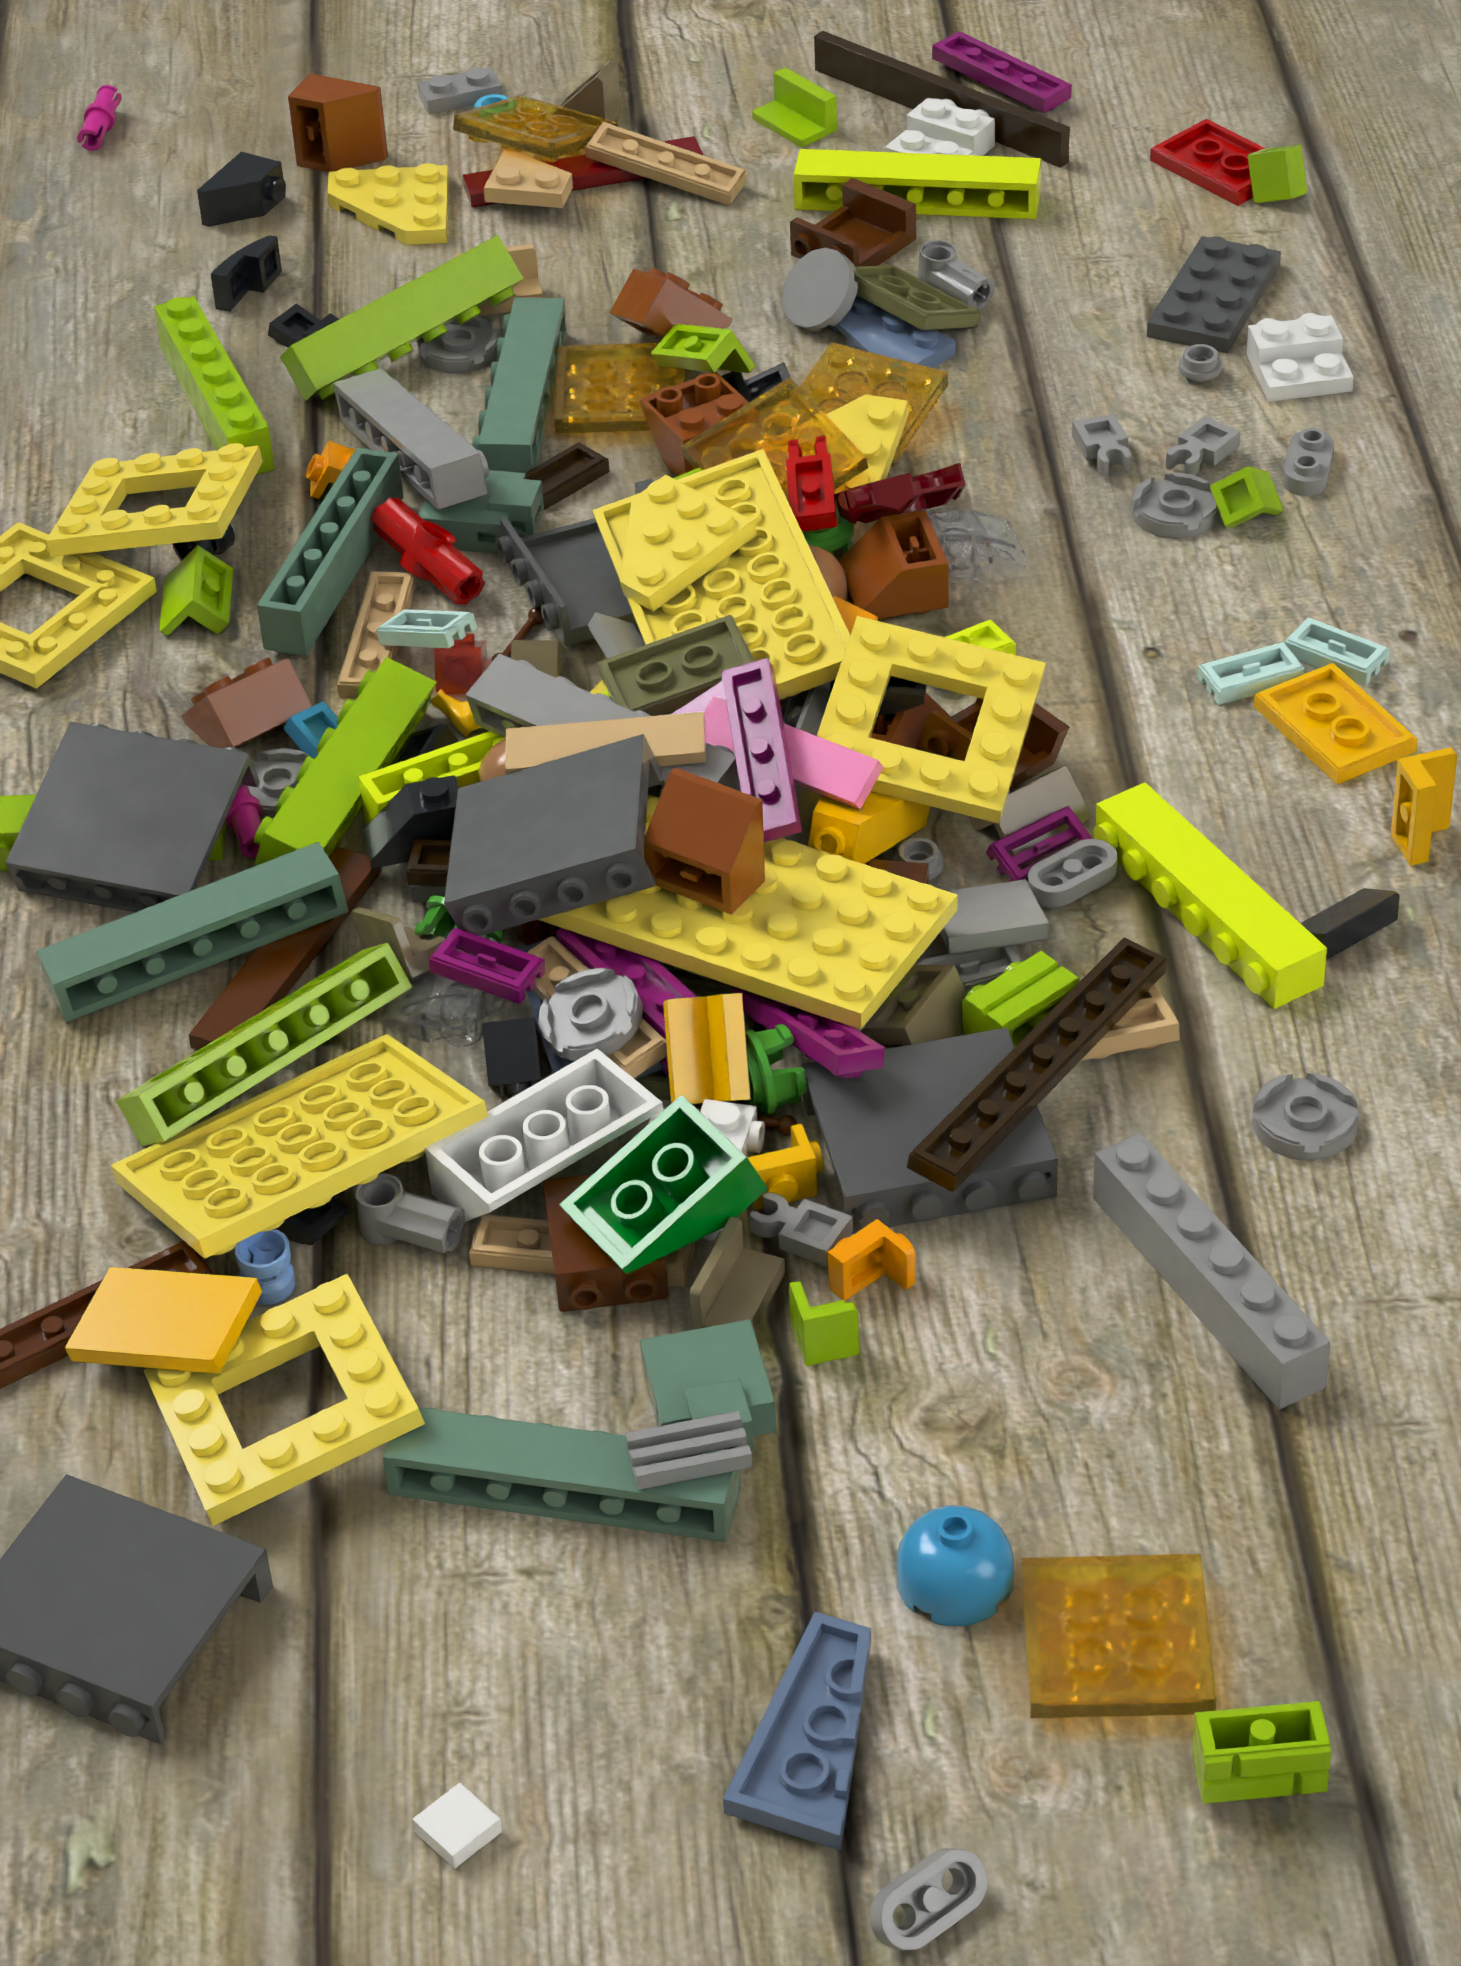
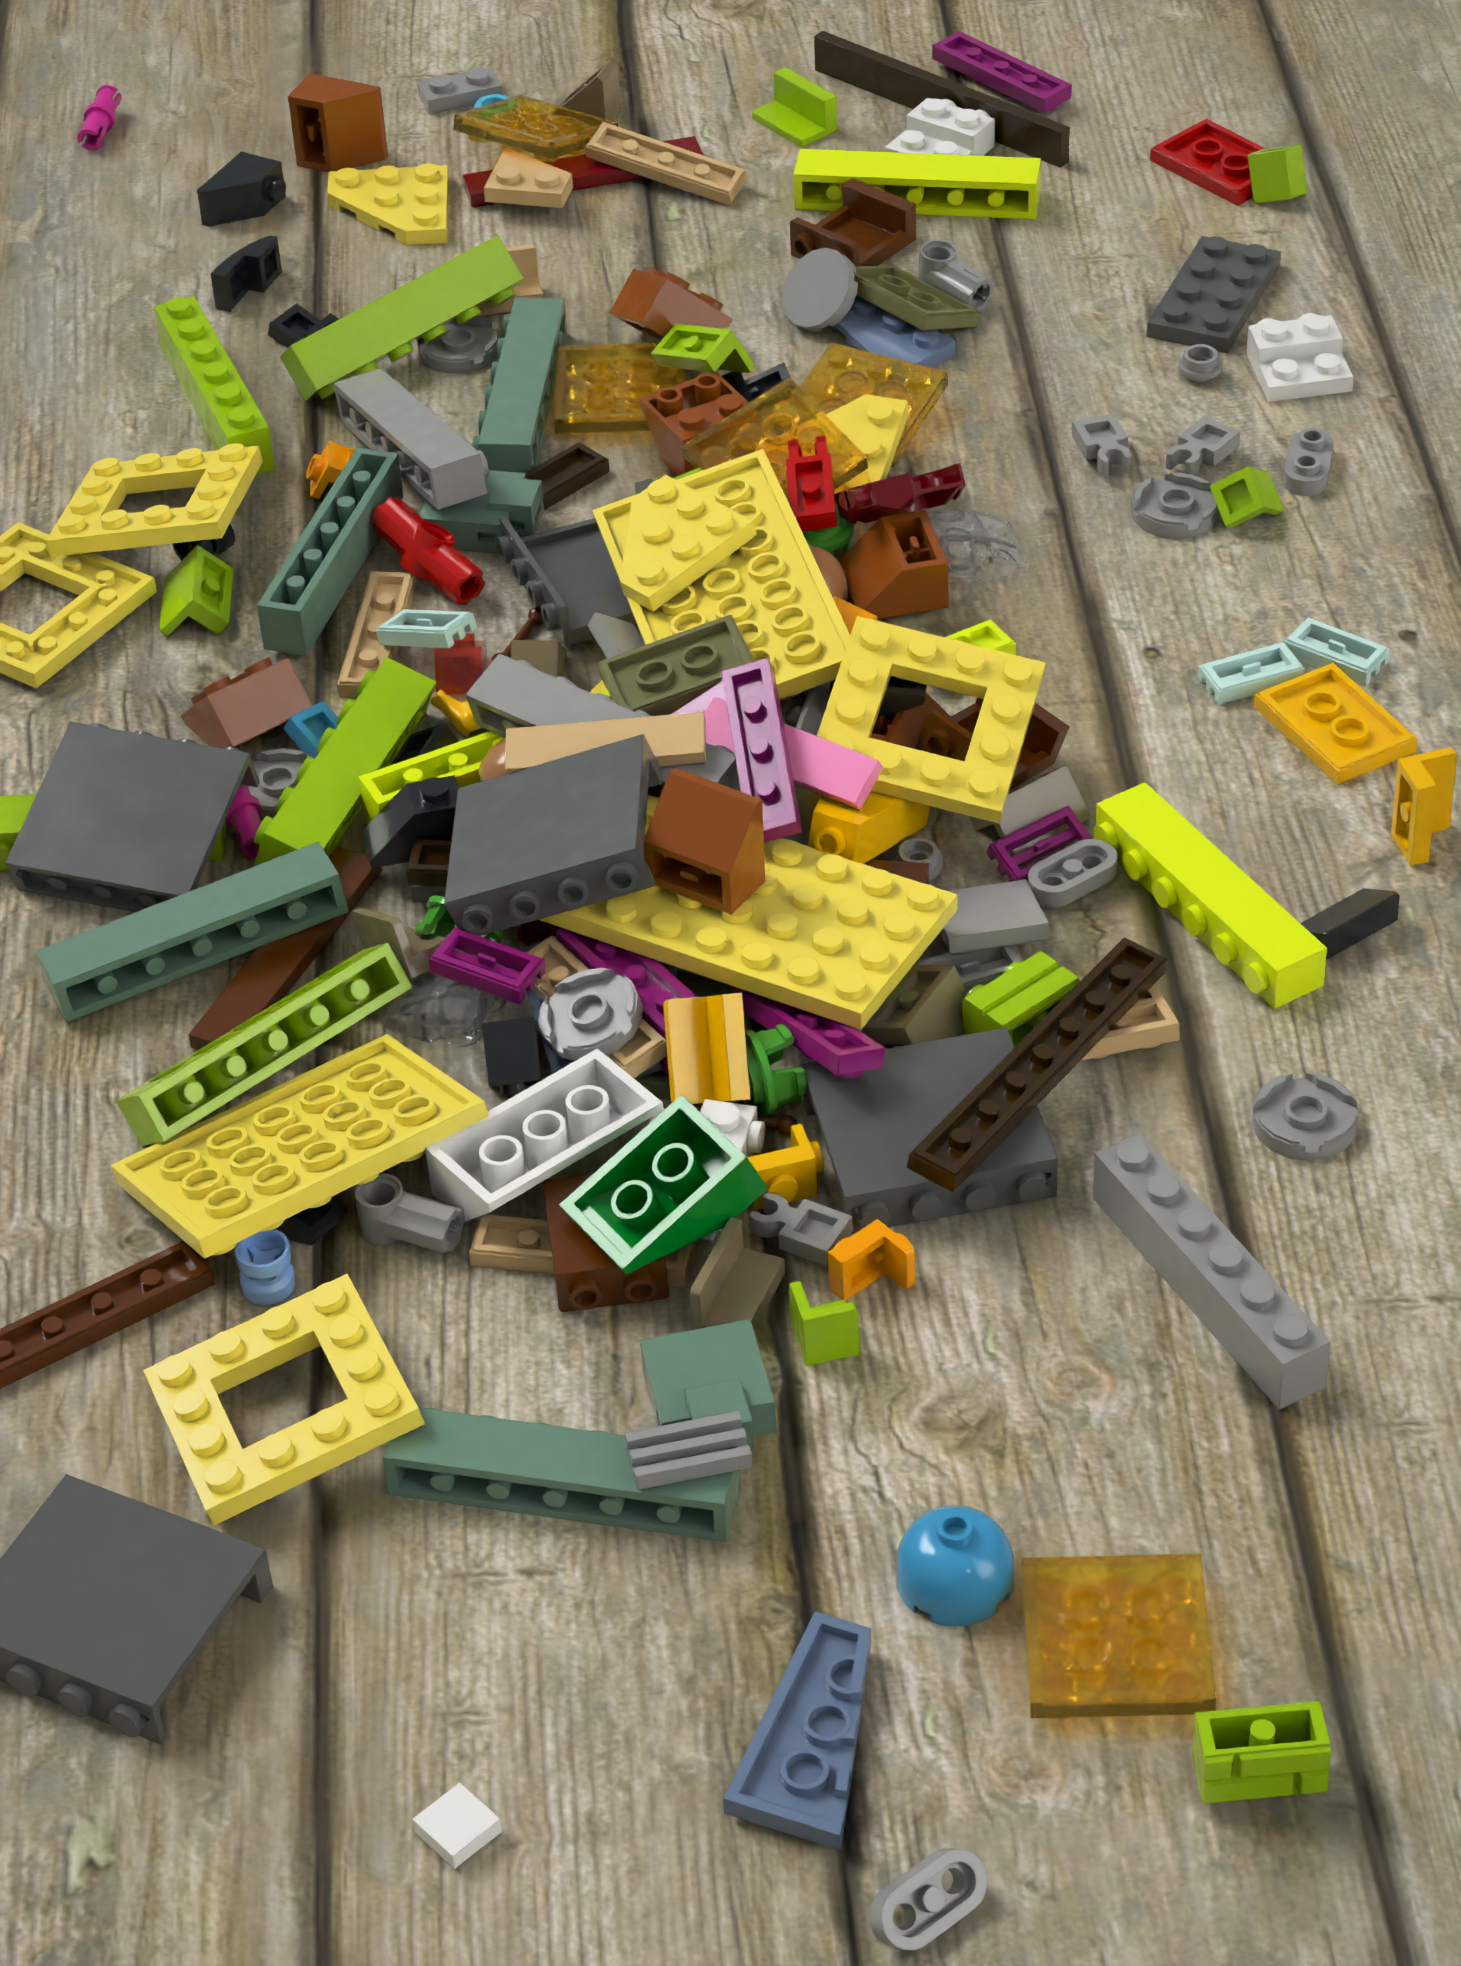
(164, 1320): yellow tile -> none

